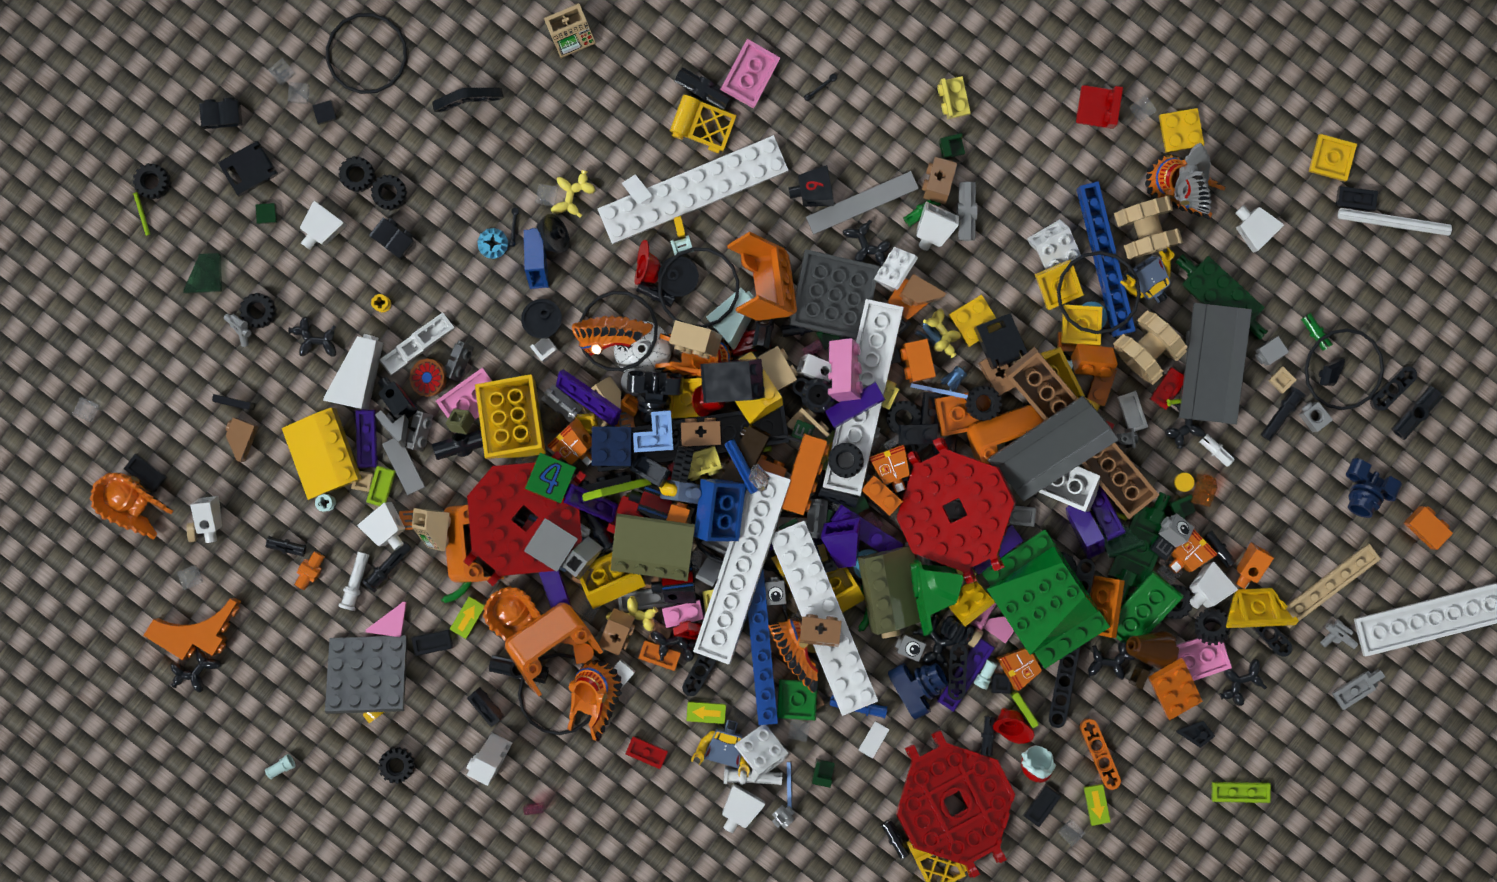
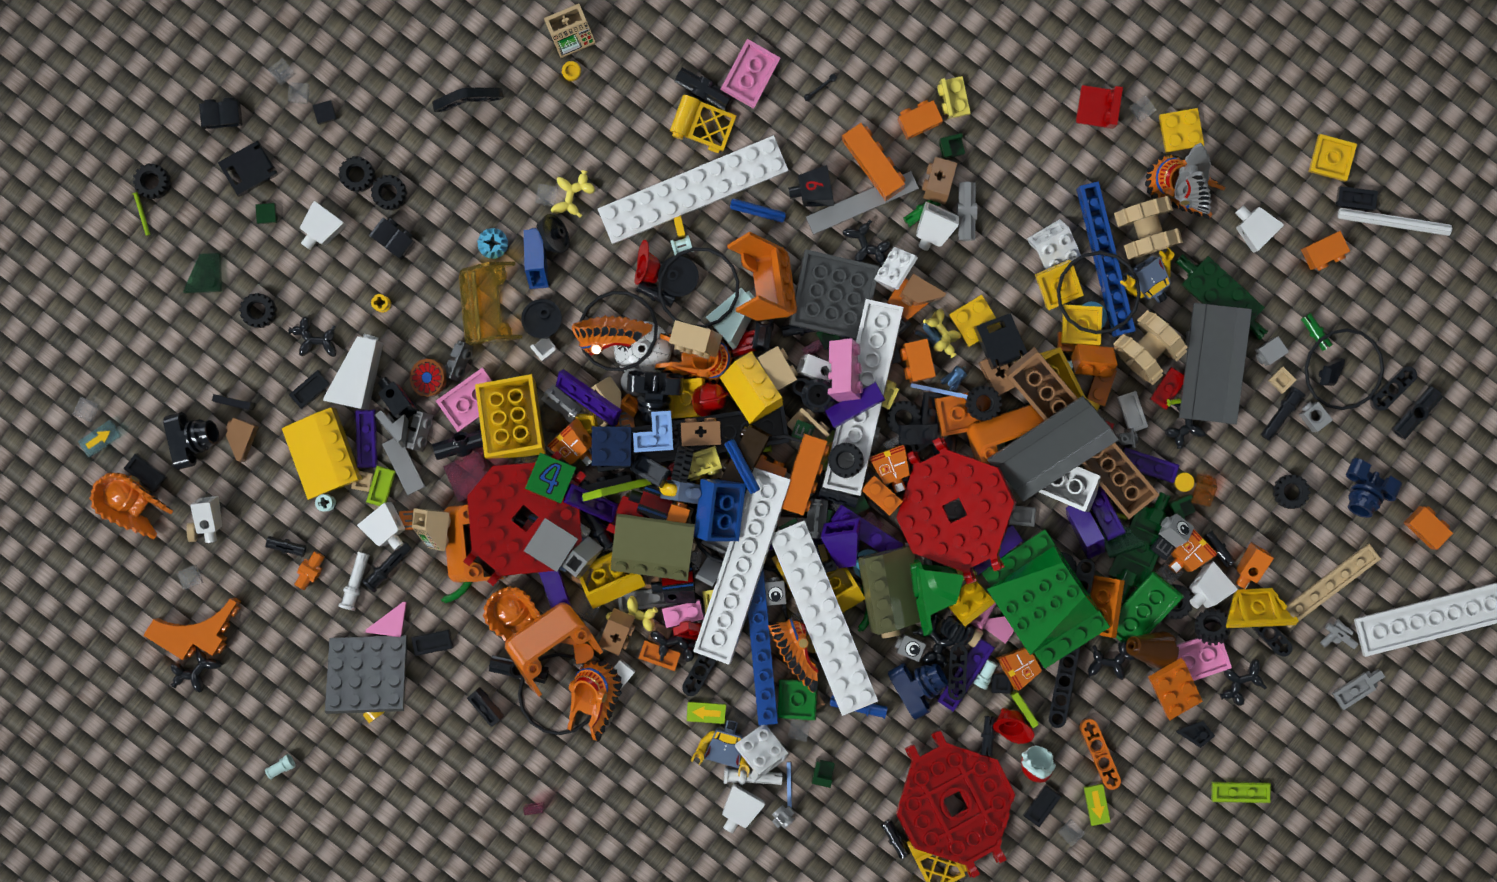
(99, 438): none -> clear light blue tile
(188, 438): none -> black beam
(240, 327): light grey piece -> none
(310, 389): none -> black tile
(349, 19): black piece -> none
(393, 776): black tyre -> none
(416, 344): white slope -> none
(460, 421): olive slope -> none
(466, 474): none -> clear pink piece
(467, 617): lime tile -> none
(482, 303): none -> clear yellow windscreen
(487, 762): white wedge -> none
(515, 211): black hinge -> none
(571, 71): none -> yellow tile
(636, 189): white sticker -> none
(646, 752): red plate -> none
(732, 380): black slope -> none
(757, 210): none -> blue axle
(759, 477): clear tile -> none
(830, 637): medium nougat brick -> none
(873, 161): none -> orange brick
(873, 739): white sticker -> none
(919, 119): none -> orange brick
(1139, 677): dark brown tile -> none
(1153, 466): none -> dark purple tile
(1217, 450): white axle -> none
(1303, 489): none -> black tyre
(1325, 250): none -> orange brick

